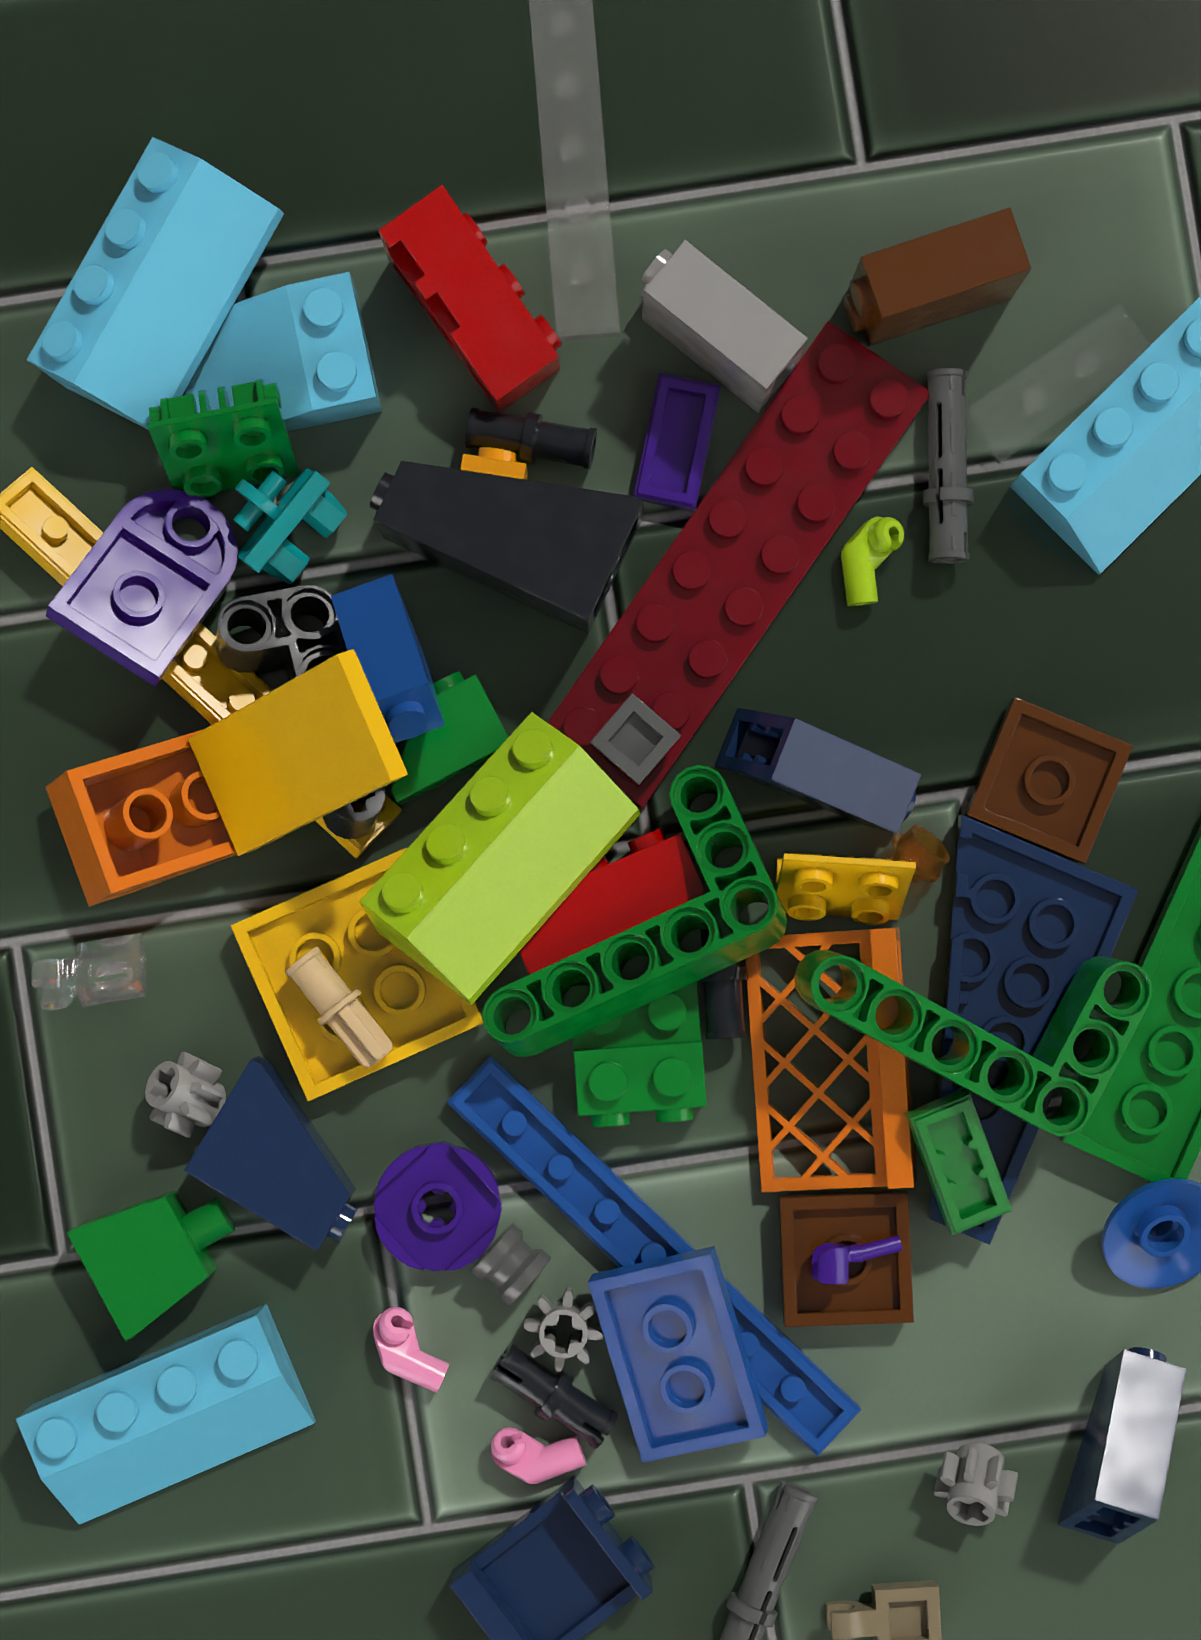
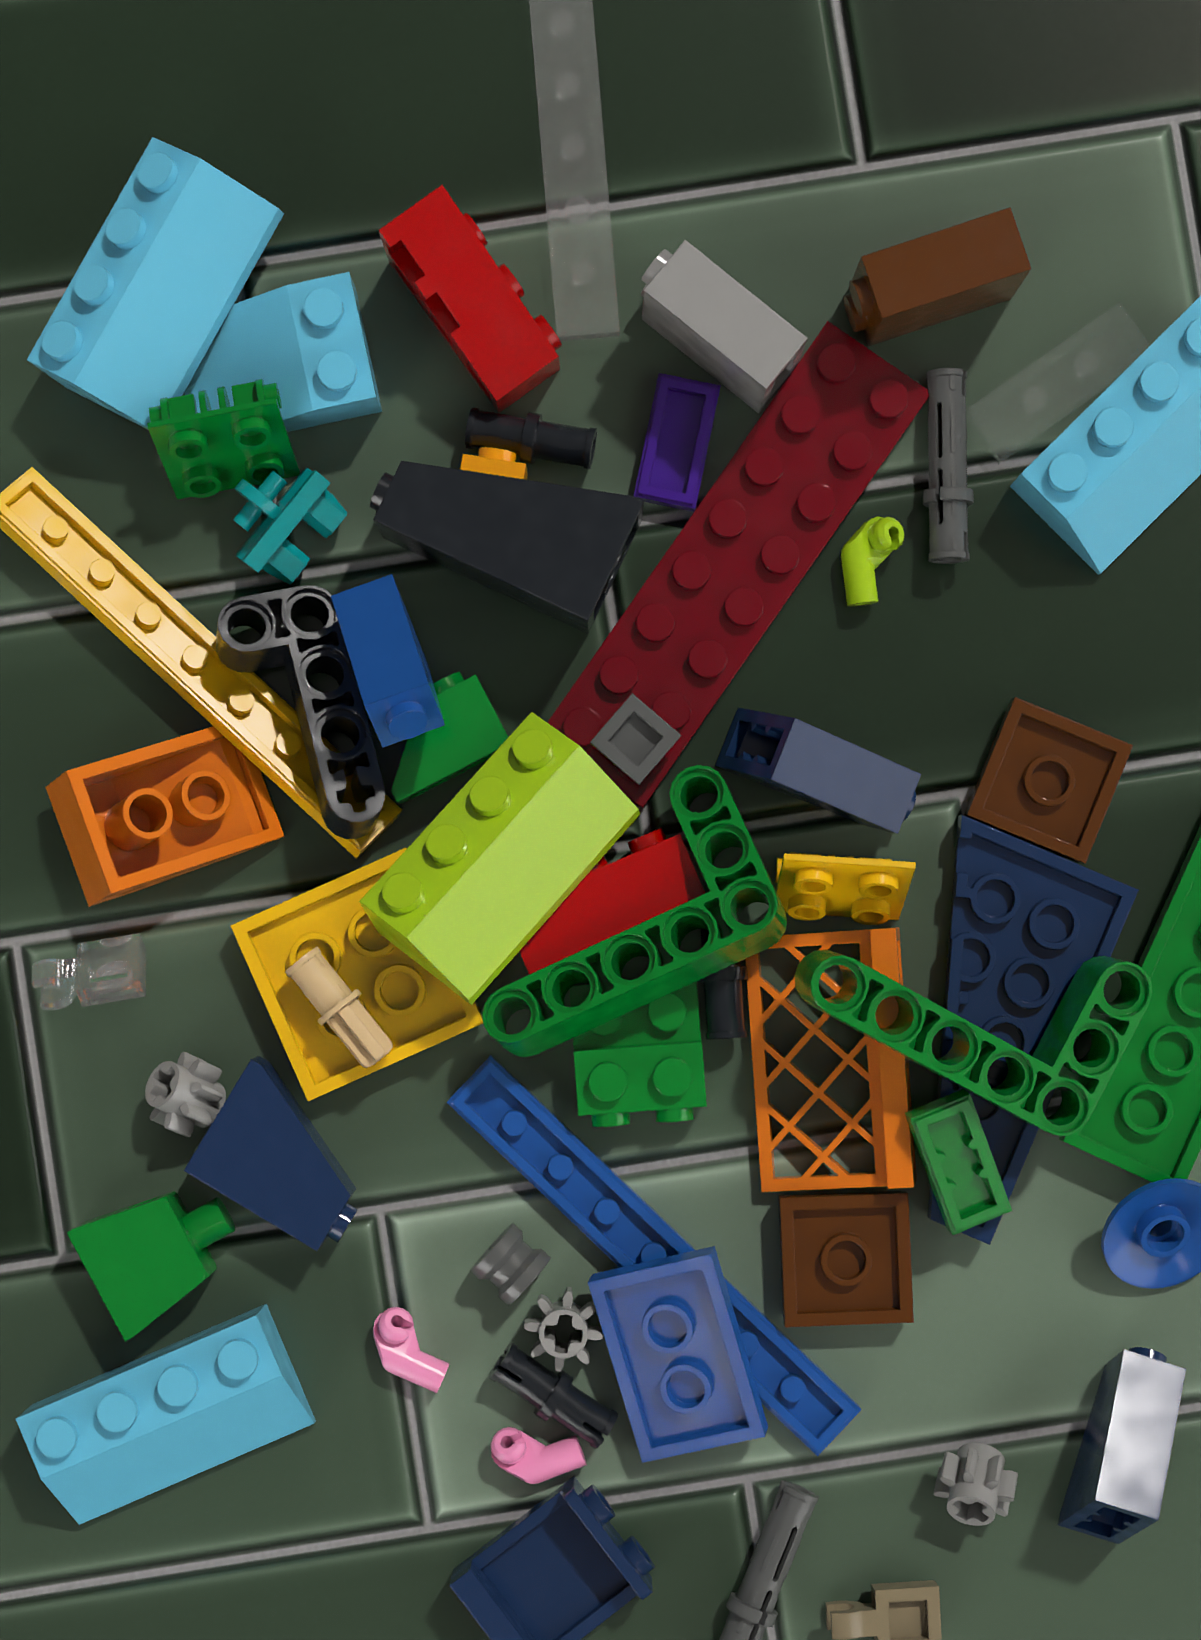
(145, 586): plate -> none
(297, 753): yellow tile -> none
(436, 1243): dark purple plate -> none
(832, 1260): dark purple hand -> none
(921, 847): clear orange plate -> none

